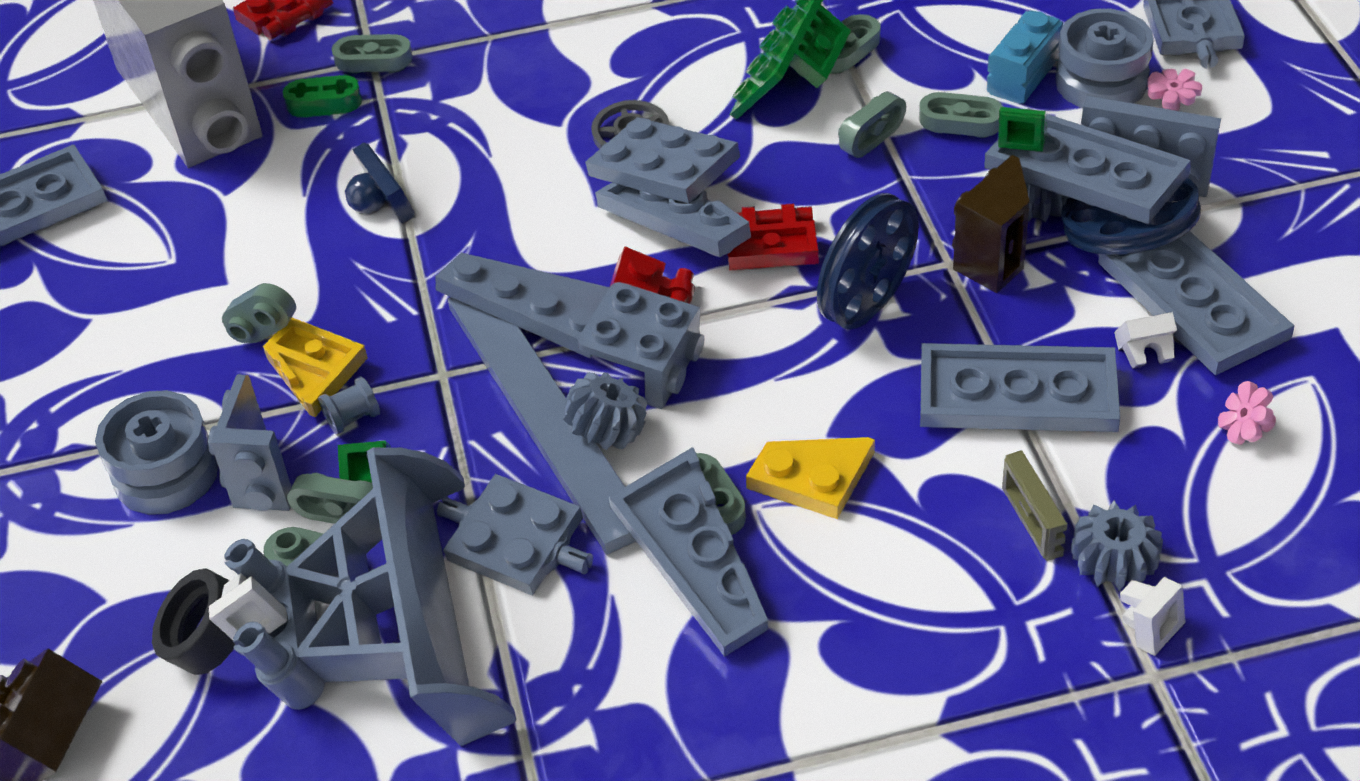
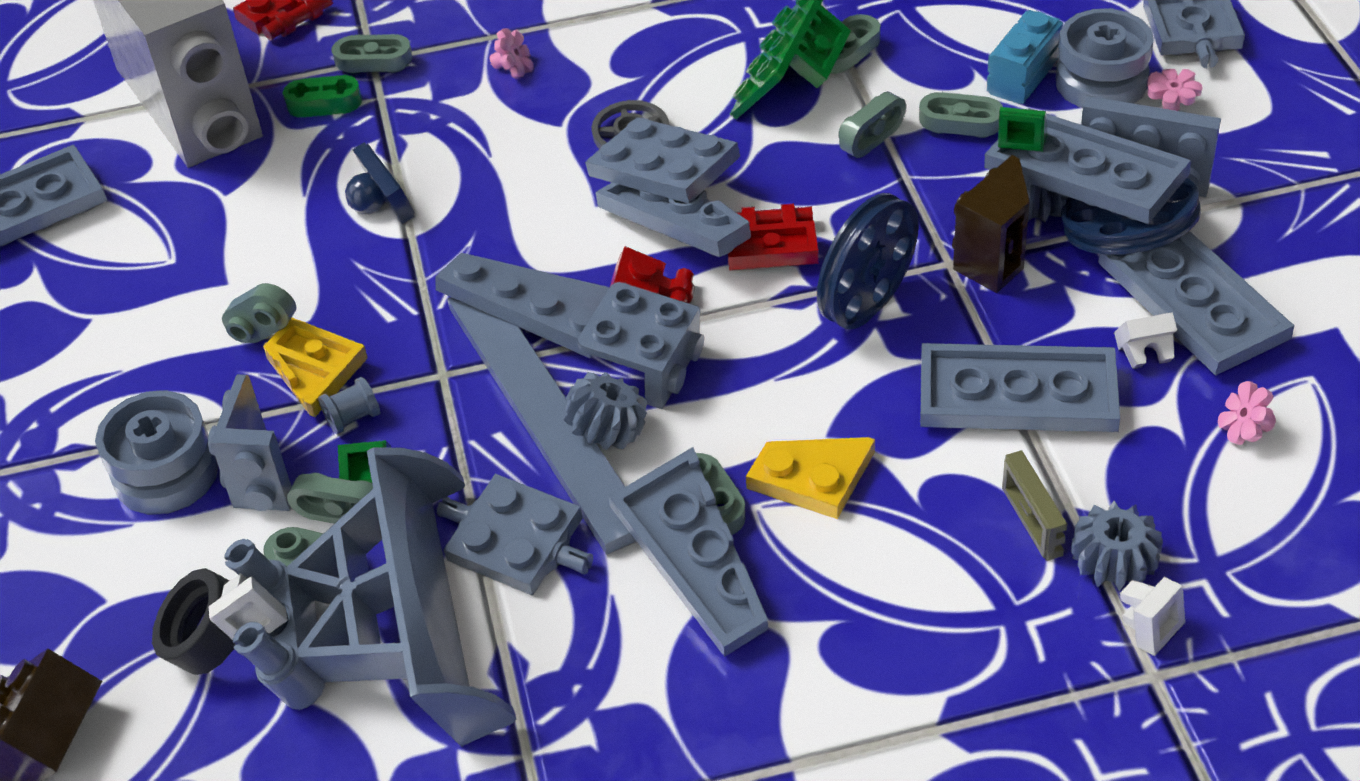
(511, 53): none -> bright pink plant

